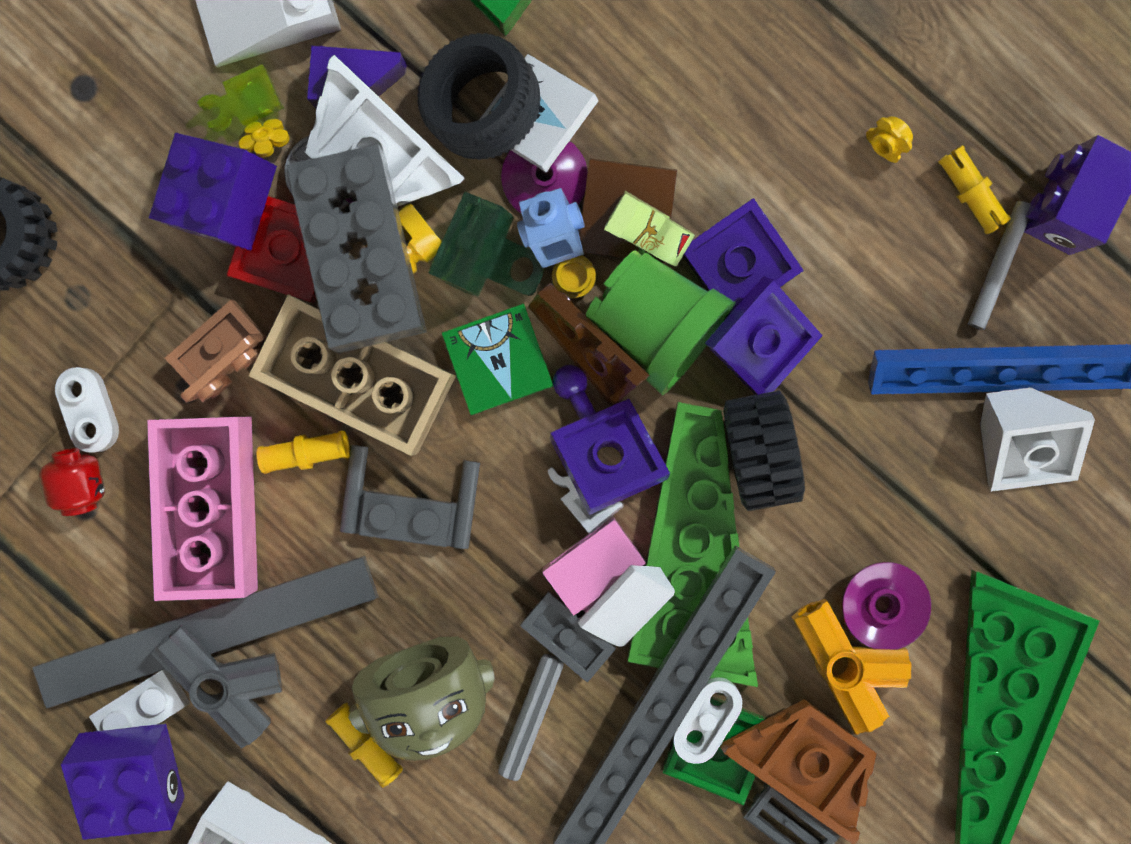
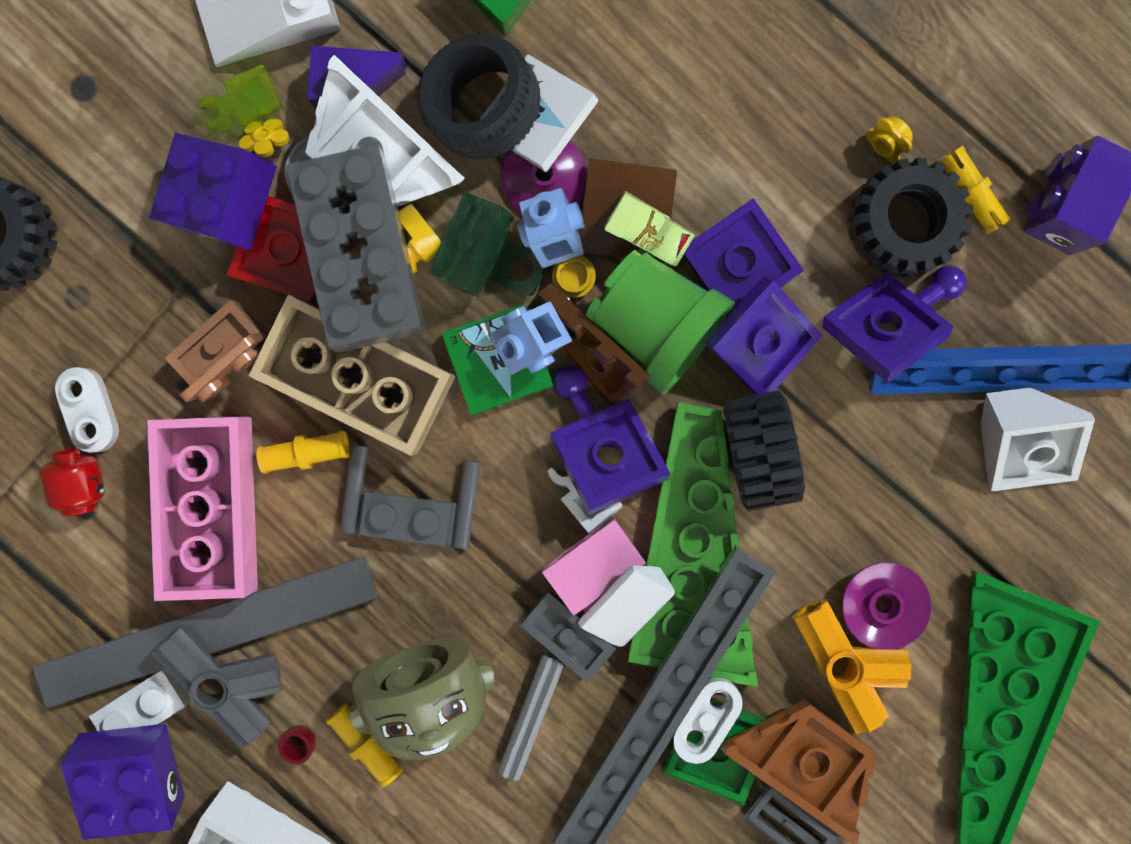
(297, 744): none -> dark red hinge
(530, 338): none -> light blue brick
(891, 302): none -> dark purple plate
(937, 194): none -> black tyre
(1000, 266): light grey piece -> none

